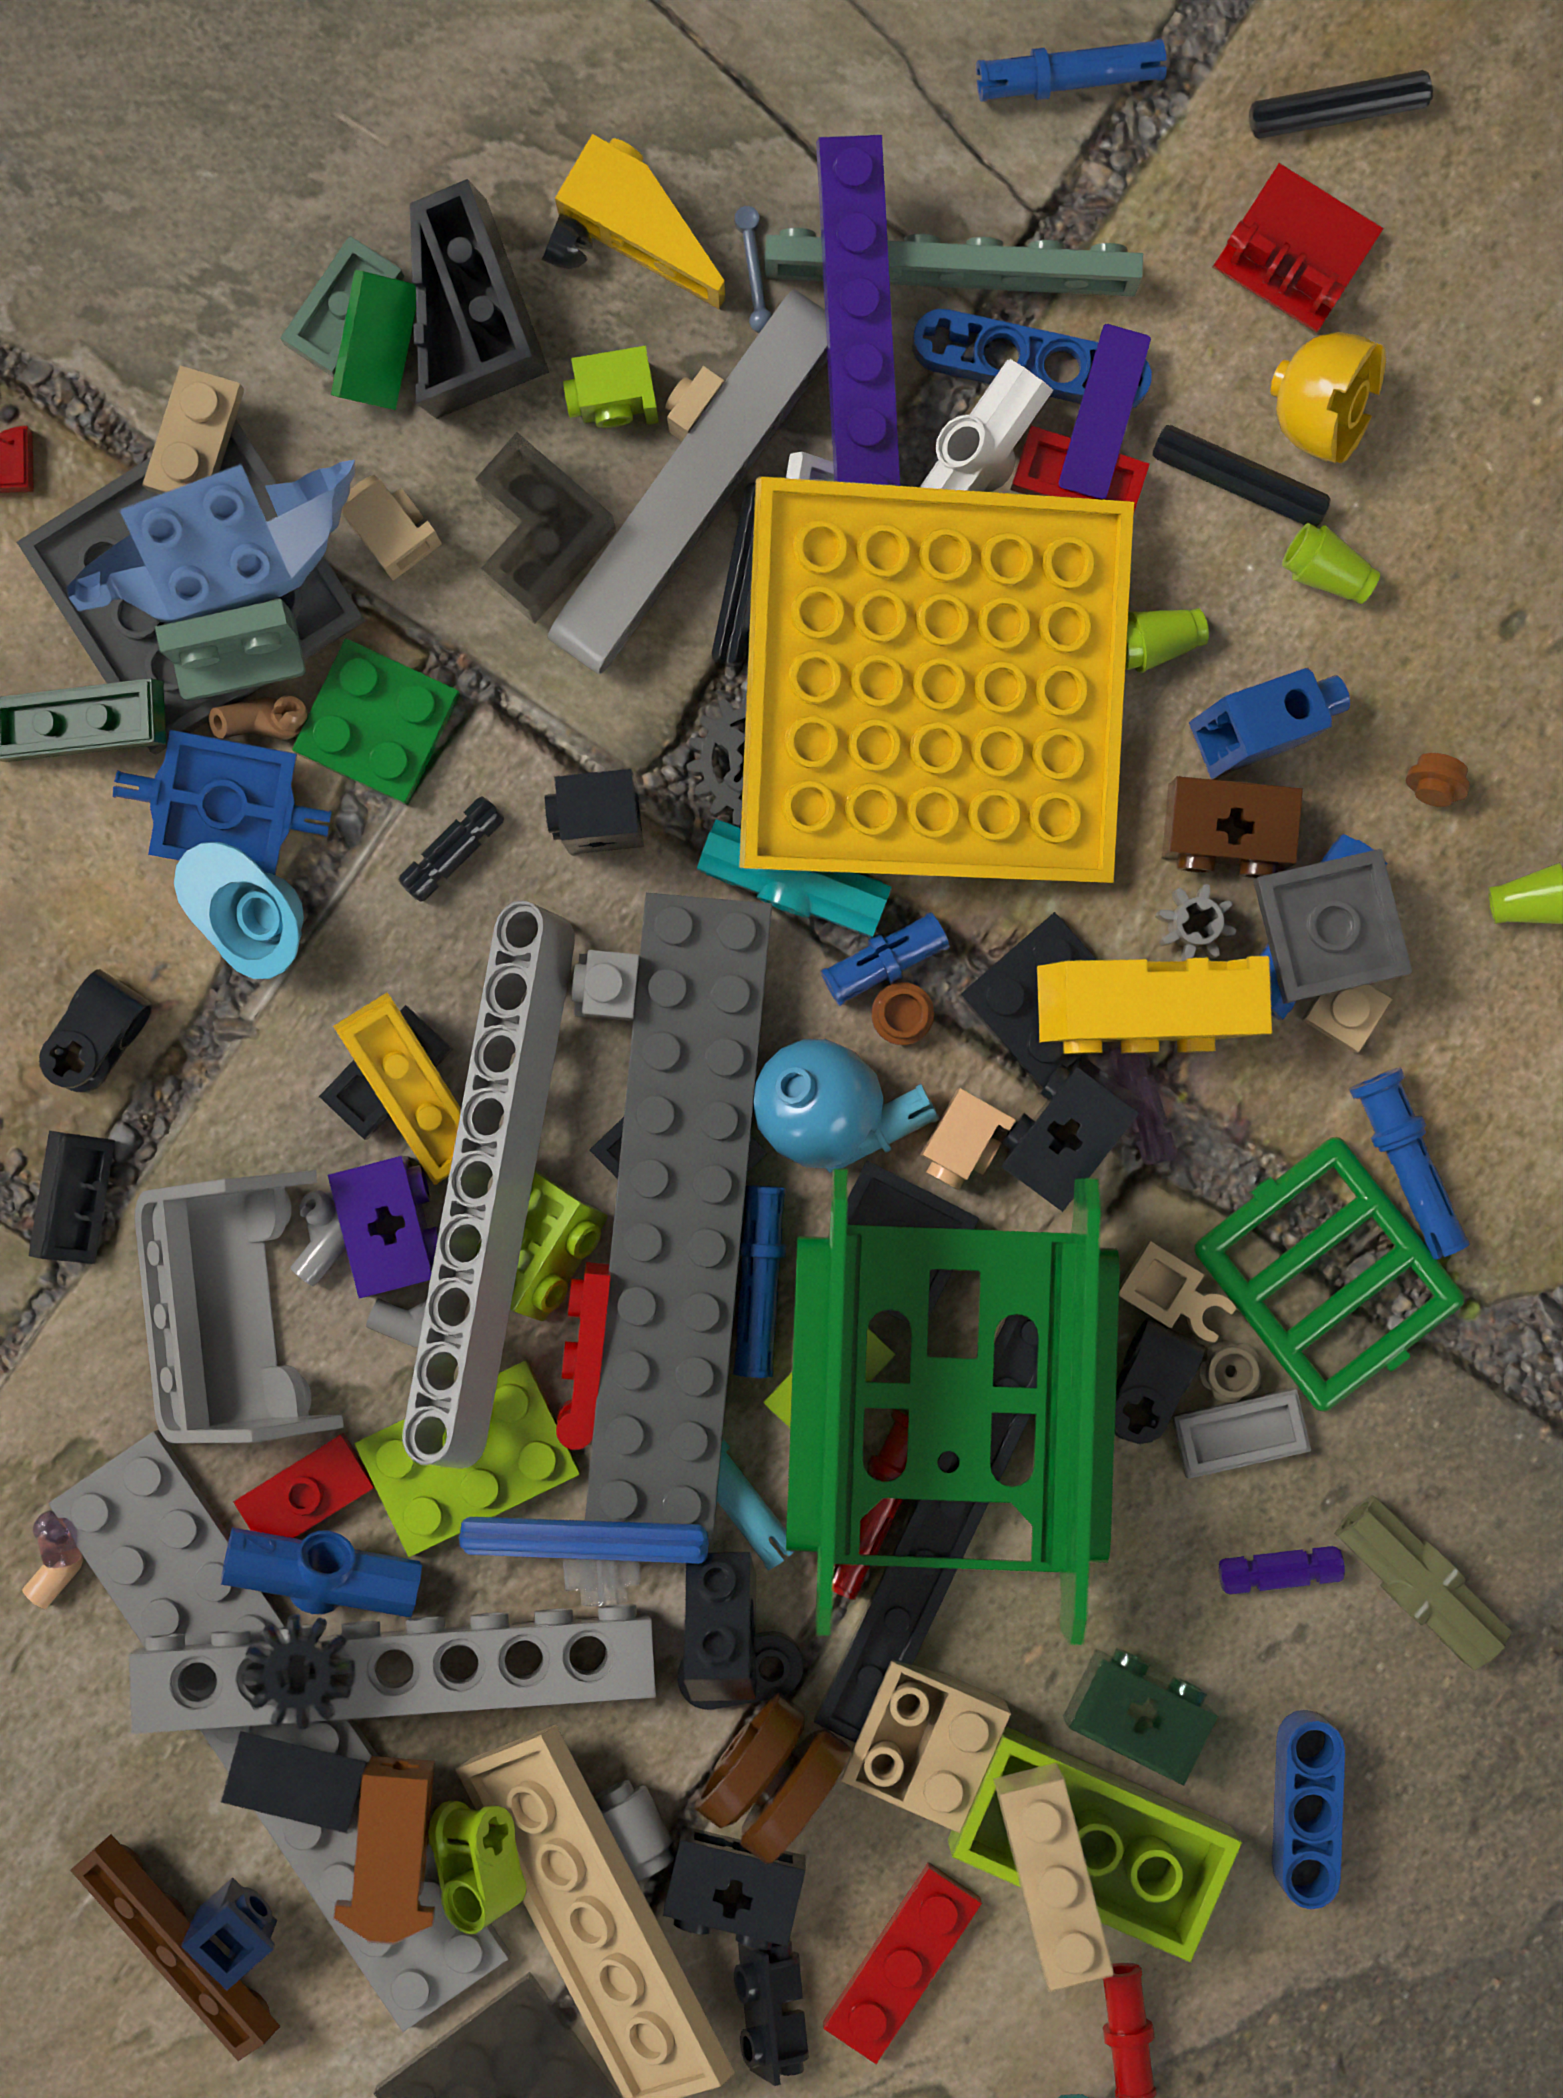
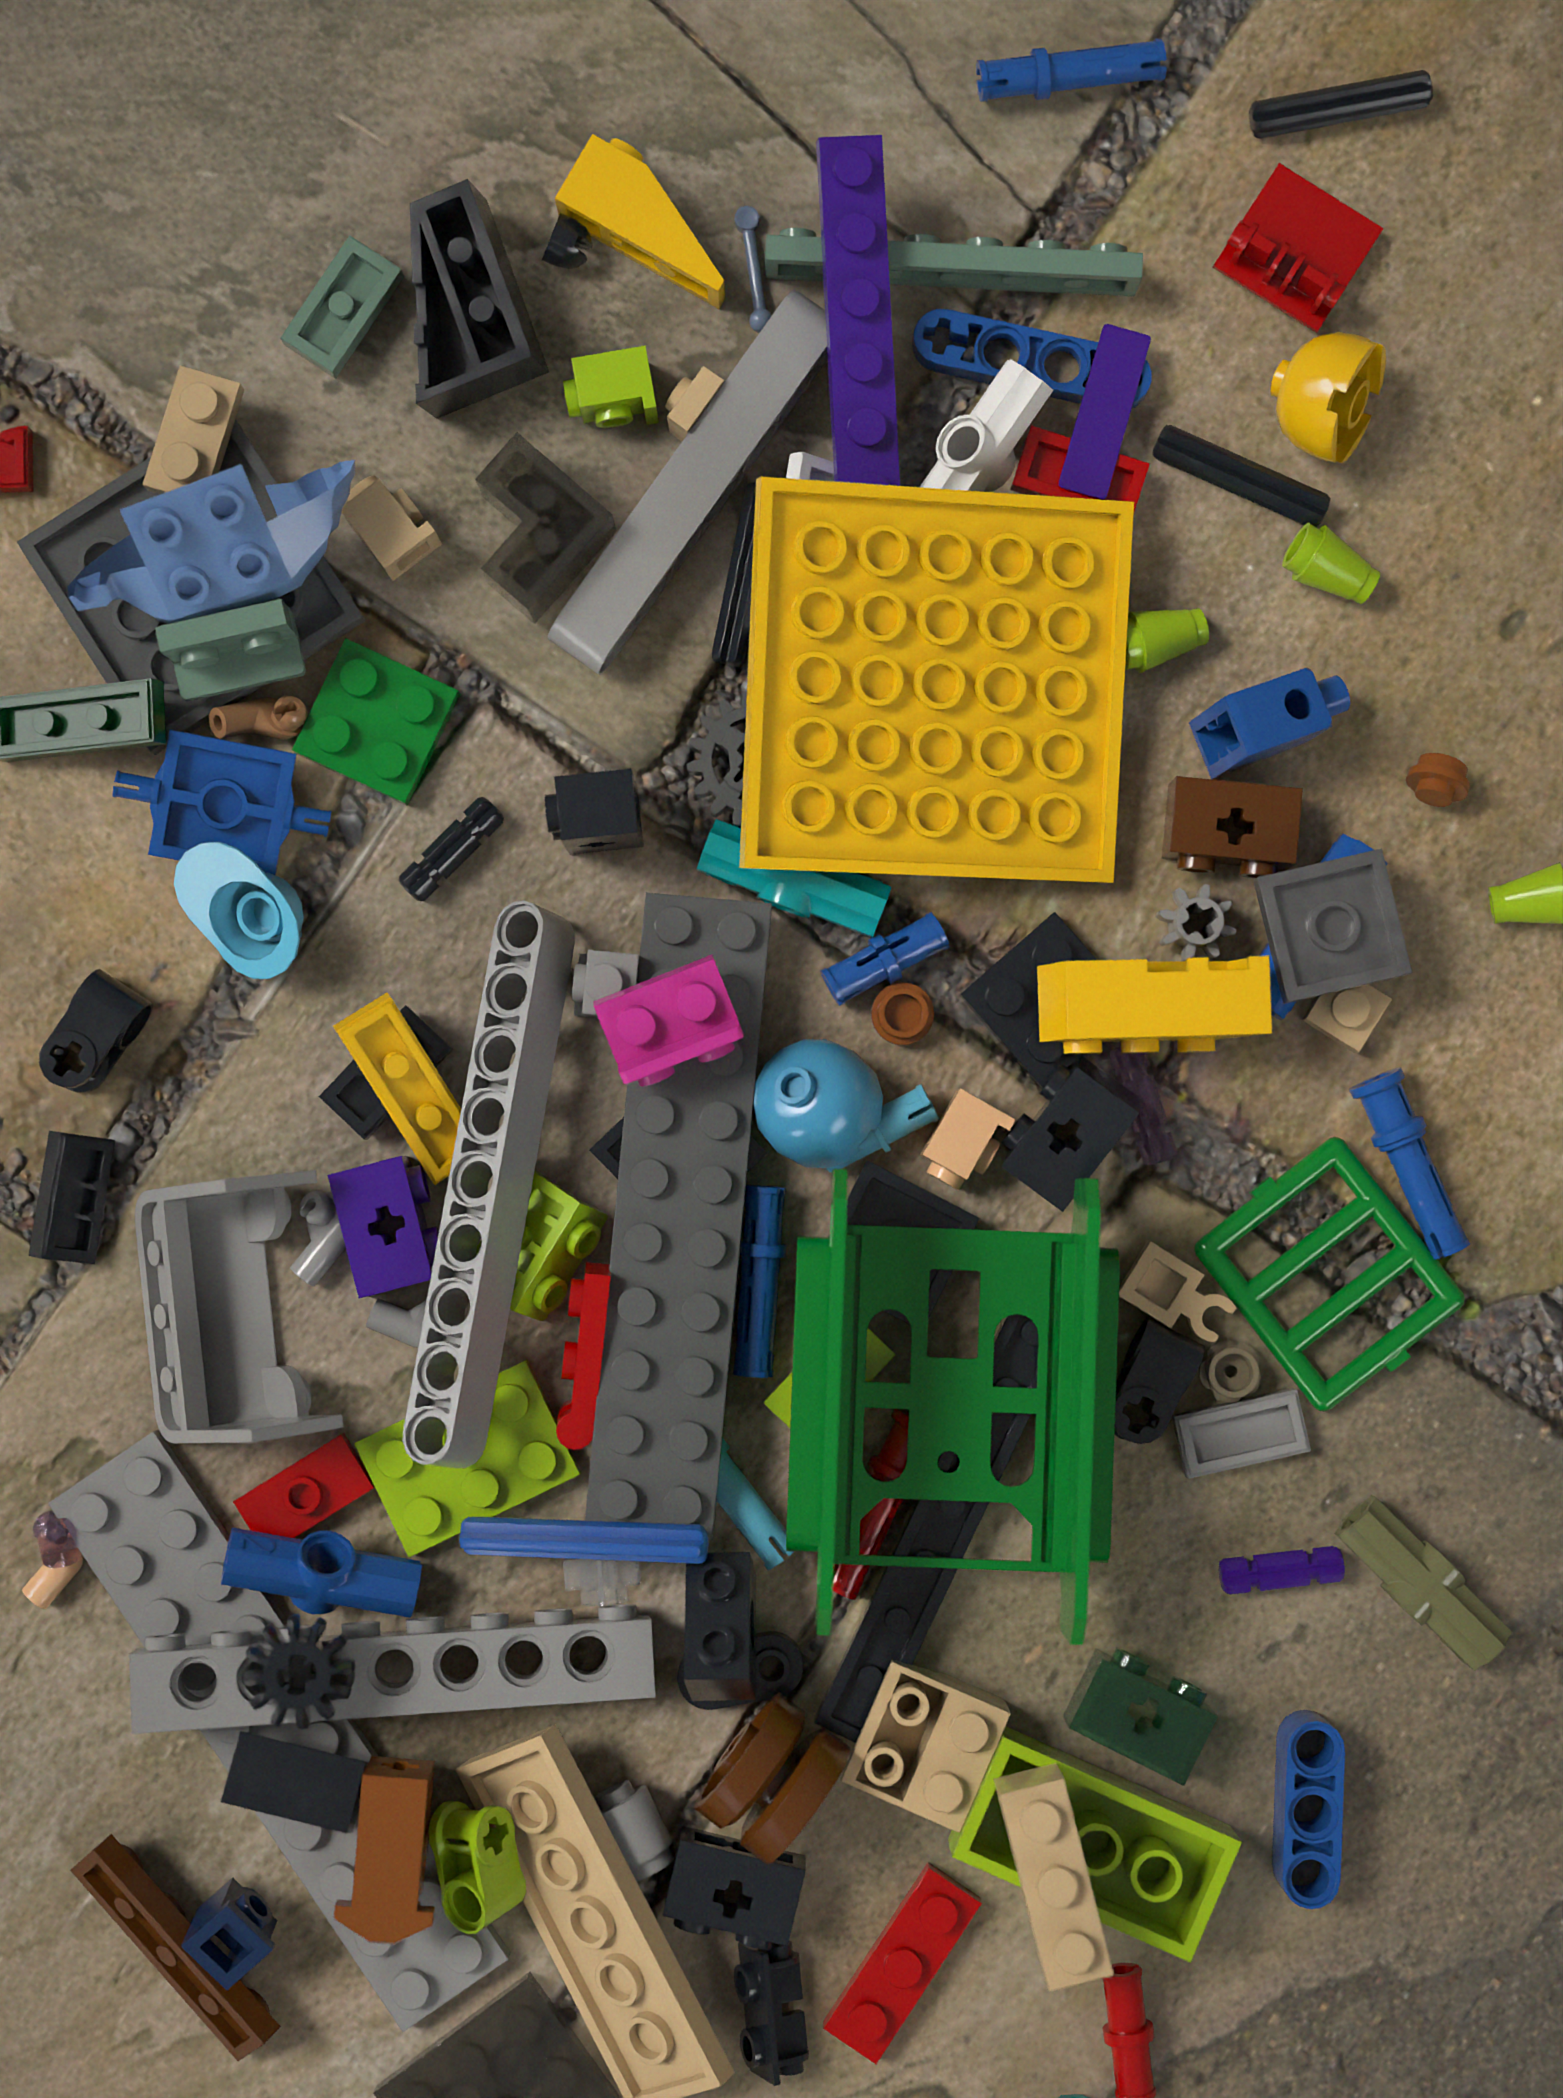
(375, 340): green tile -> none
(669, 1022): none -> dark pink bracket

